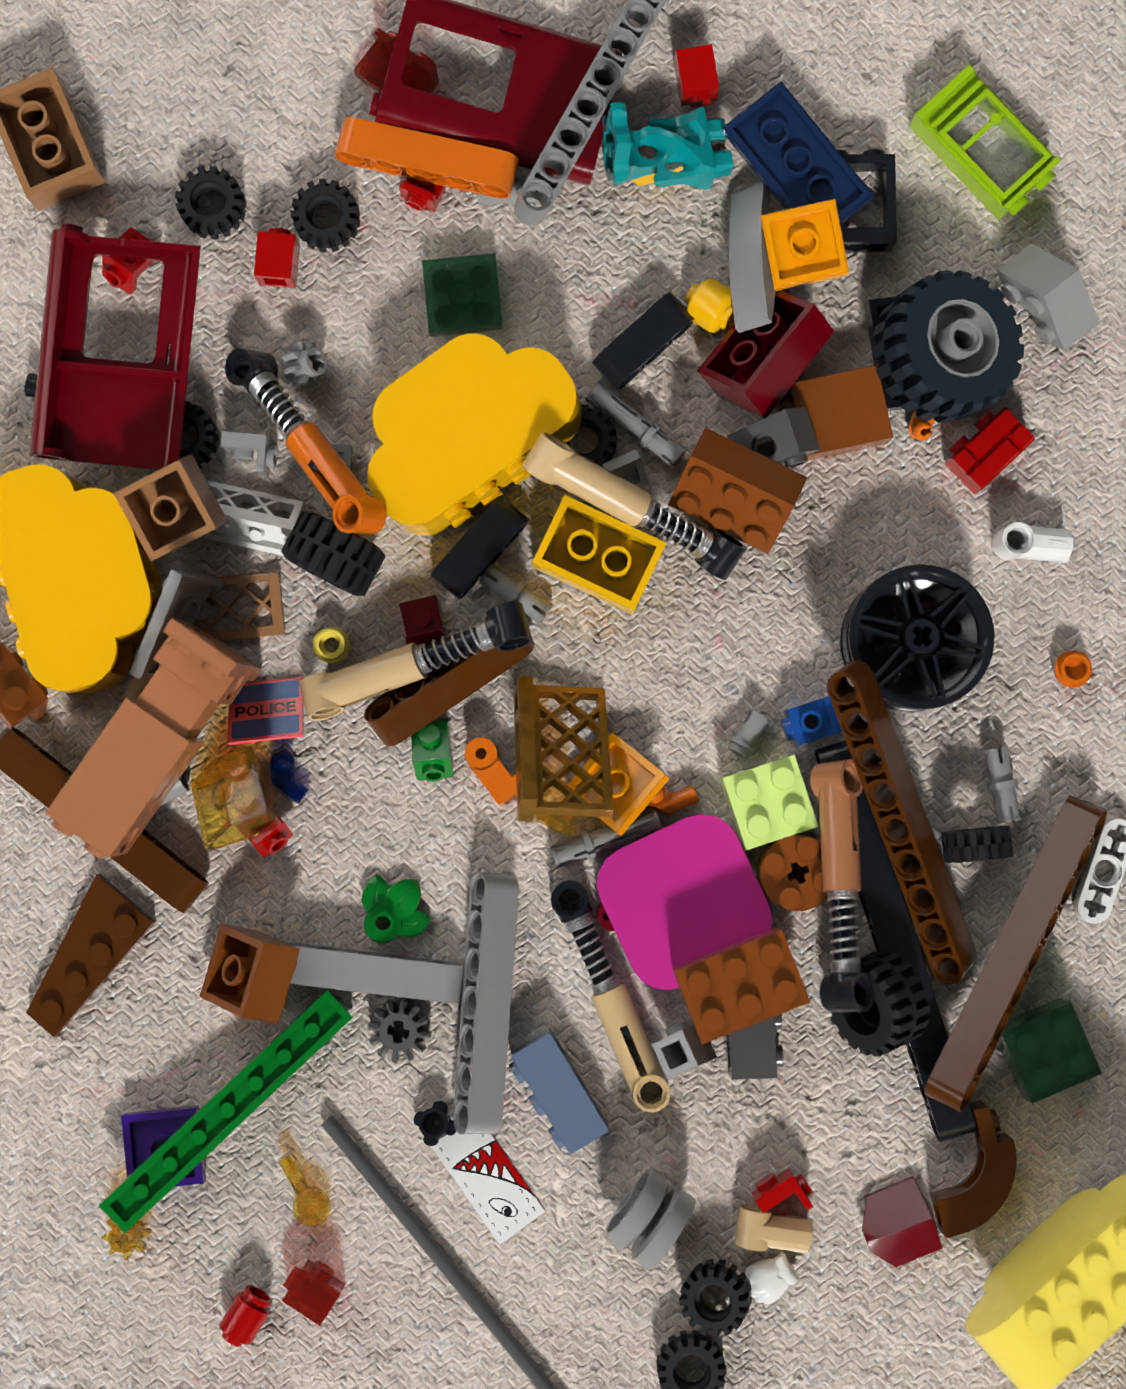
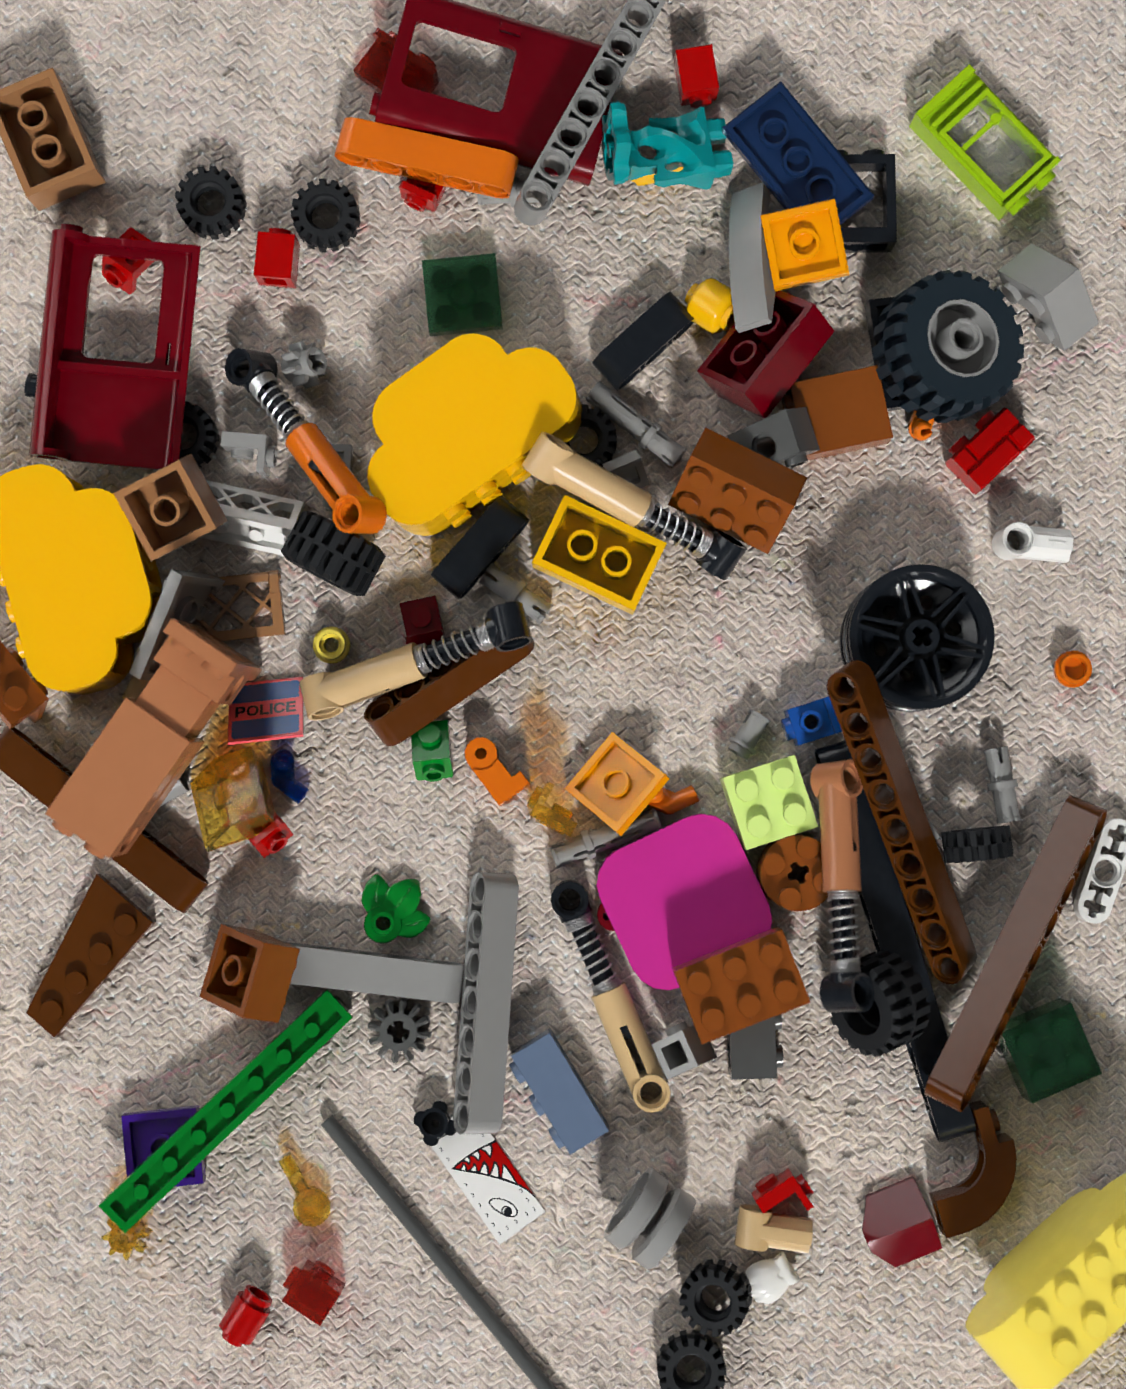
(529, 755): pearl gold fence -> none

